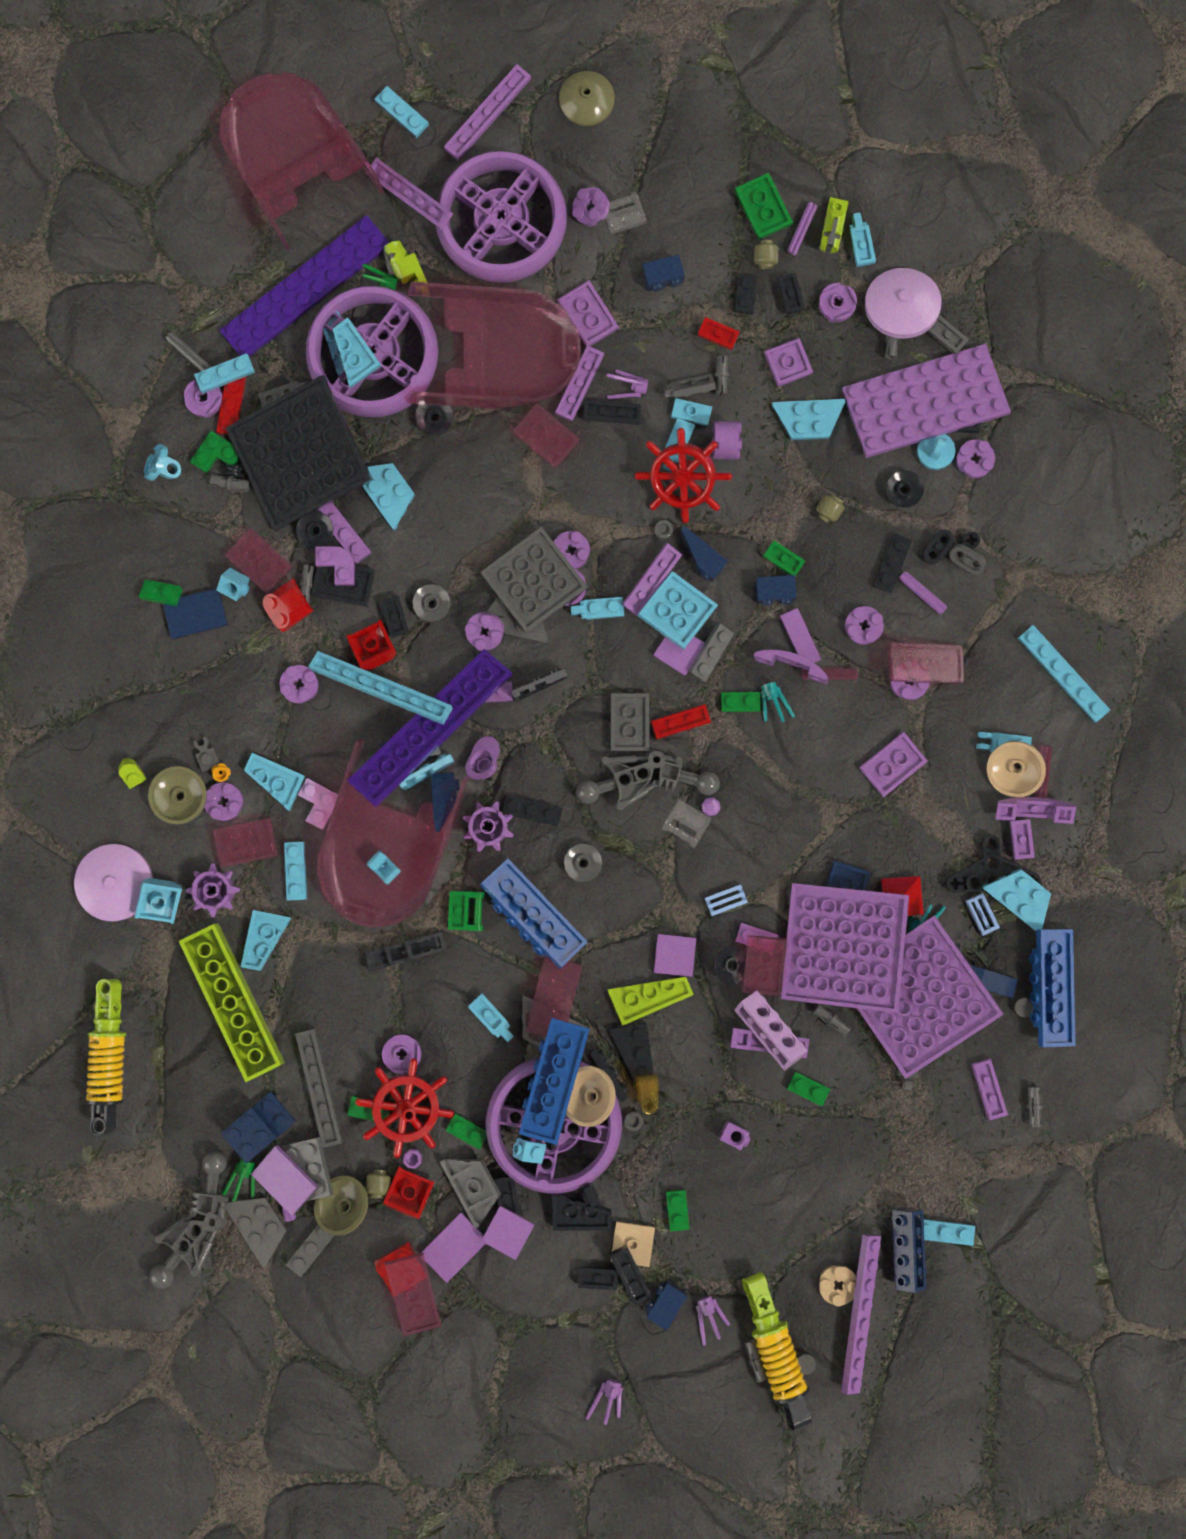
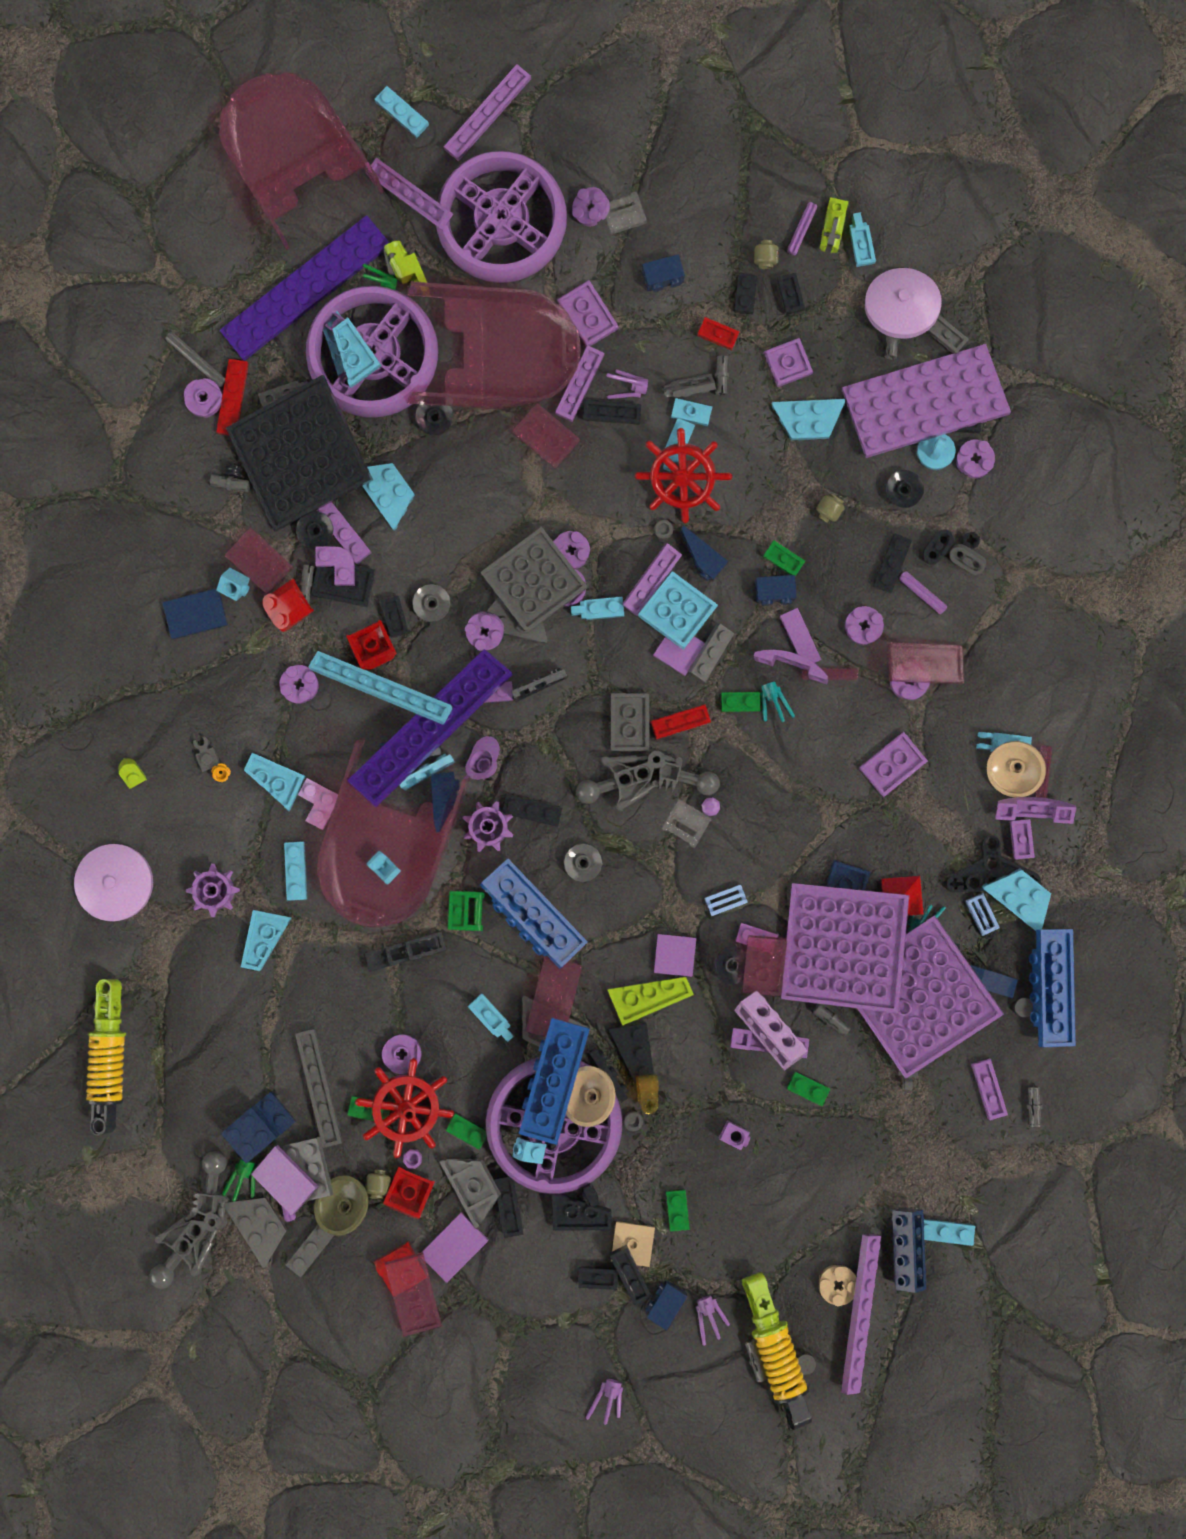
(158, 463): medium azure tile -> none
(158, 900): medium azure slope -> none
(160, 592): green plate -> none
(165, 790): olive dish -> none
(214, 448): green plate -> none
(224, 373): medium azure plate -> none
(231, 1002): lime brick -> none
(232, 807): medium lavender plate -> none
(245, 843): clear pink plate -> none
(508, 1232): medium lavender tile -> none
(590, 108): olive dish -> none
(728, 440): medium lavender brick -> none
(763, 206): green plate -> none
(841, 292): medium lavender plate -> none
(1063, 674): medium azure plate -> none

